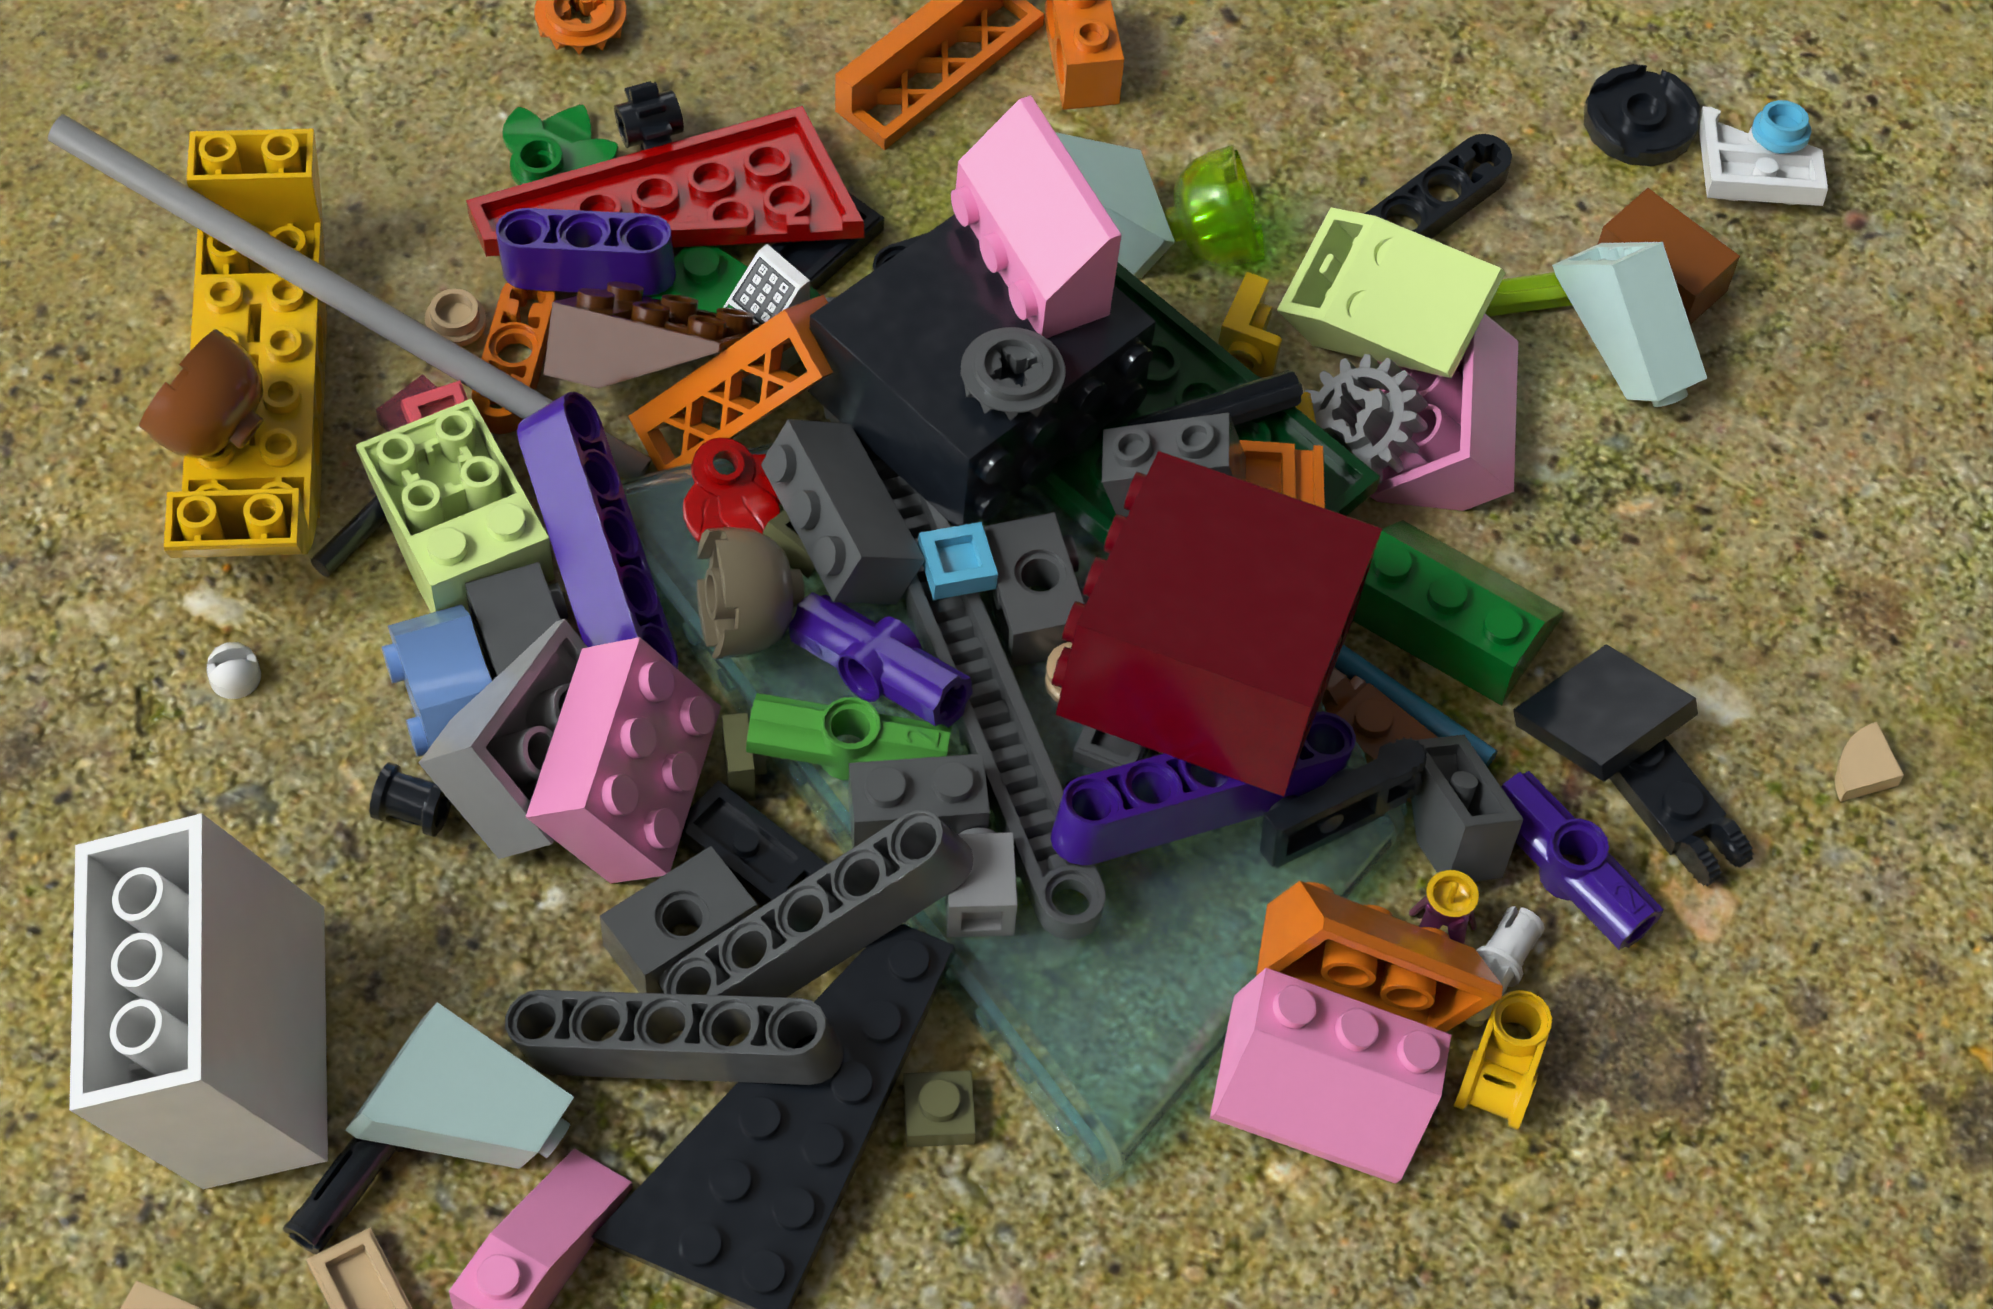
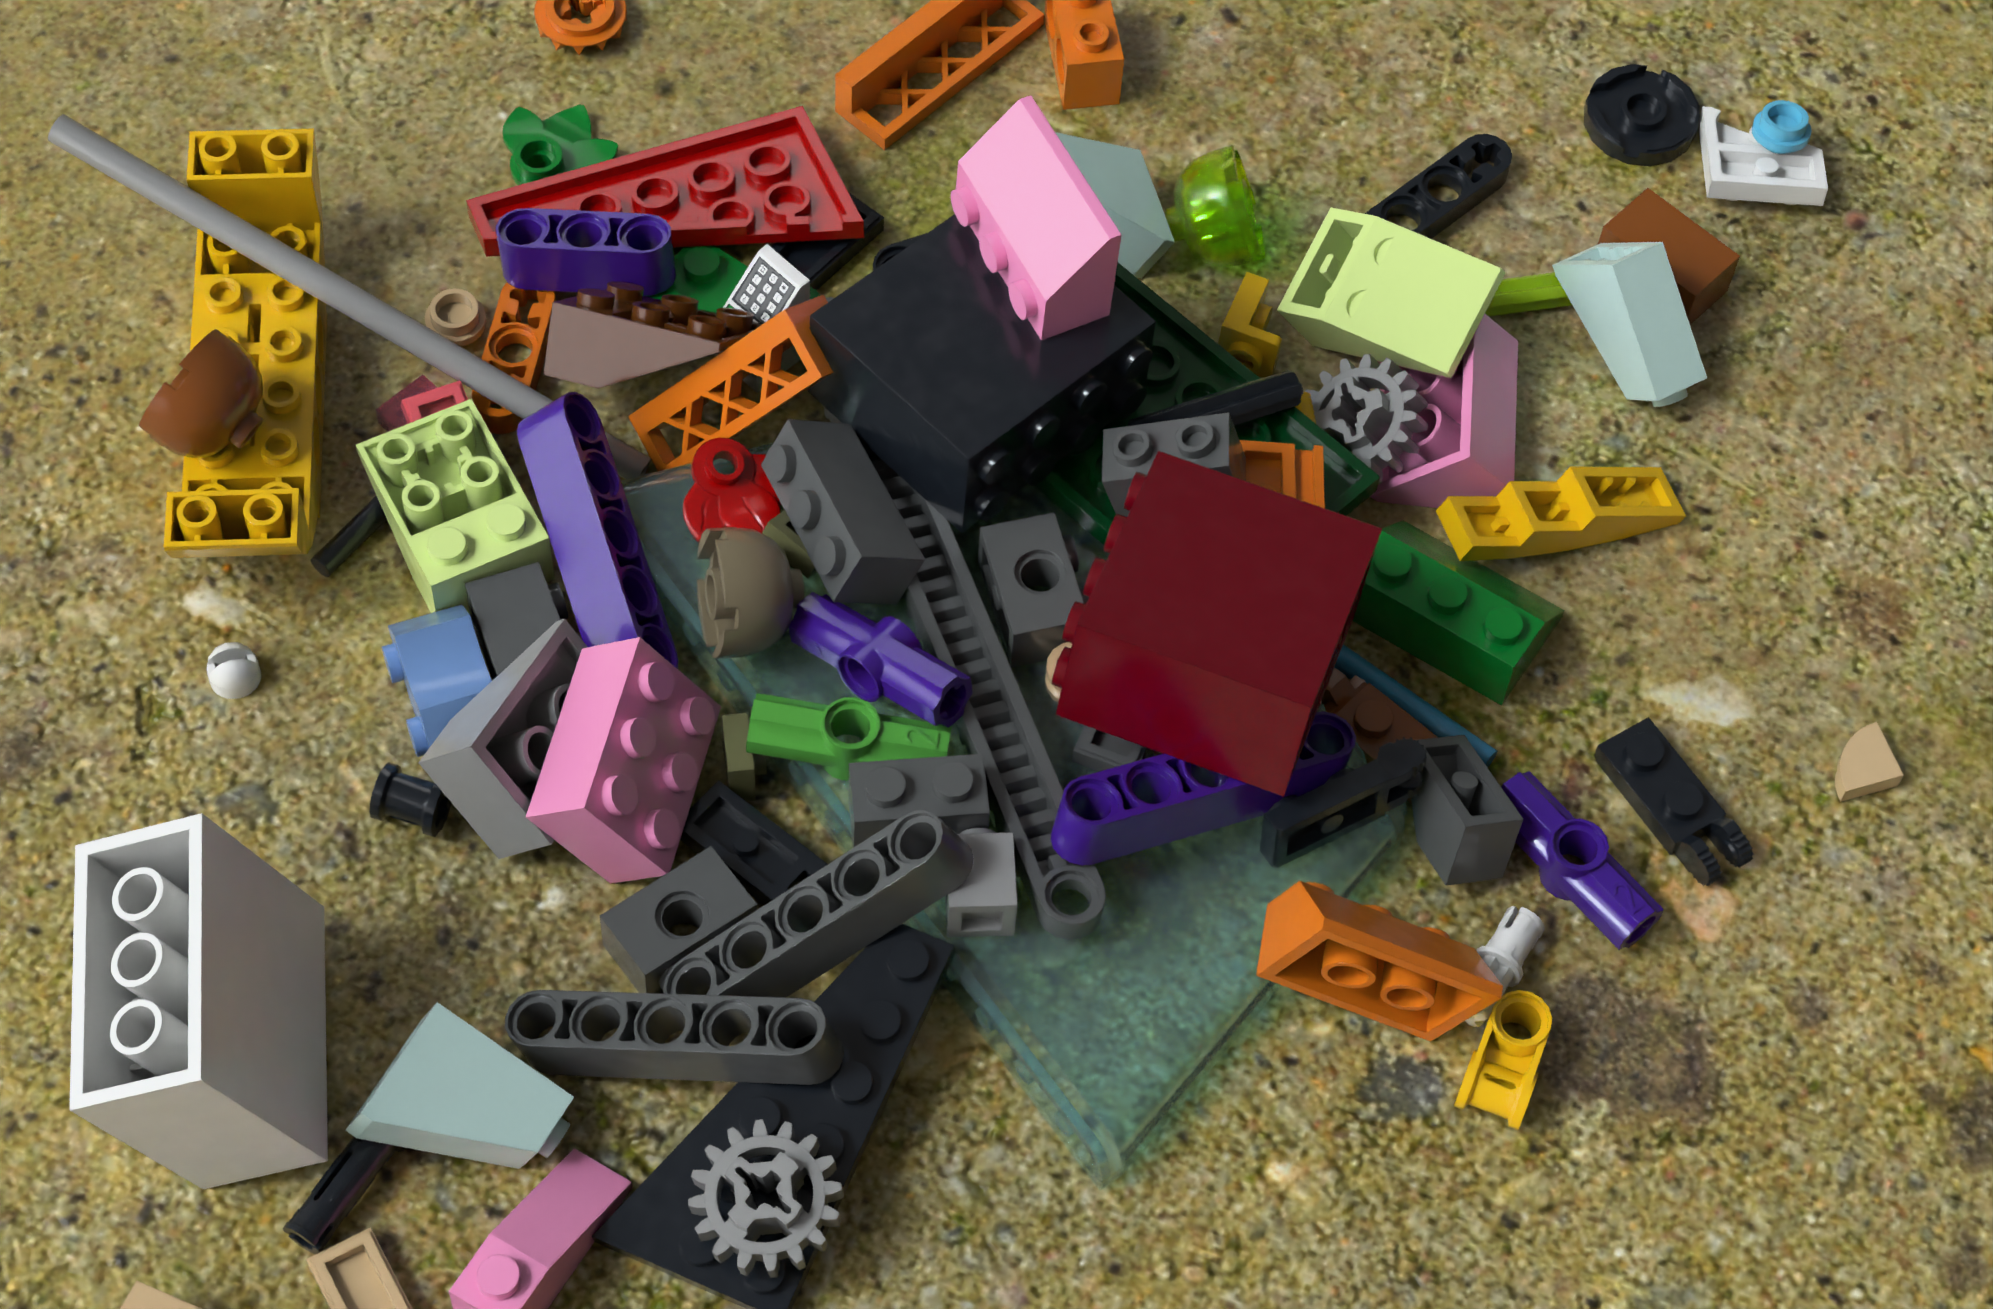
(648, 116): black gear -> none
(747, 1221): none -> light grey gear
(939, 1108): olive plate -> none
(957, 560): medium azure plate -> none
(1021, 352): dark grey gear -> none
(1329, 1074): bright pink slope -> none
(1449, 903): yellow piece -> none
(1561, 515): none -> yellow slope
(1605, 712): black tile -> none

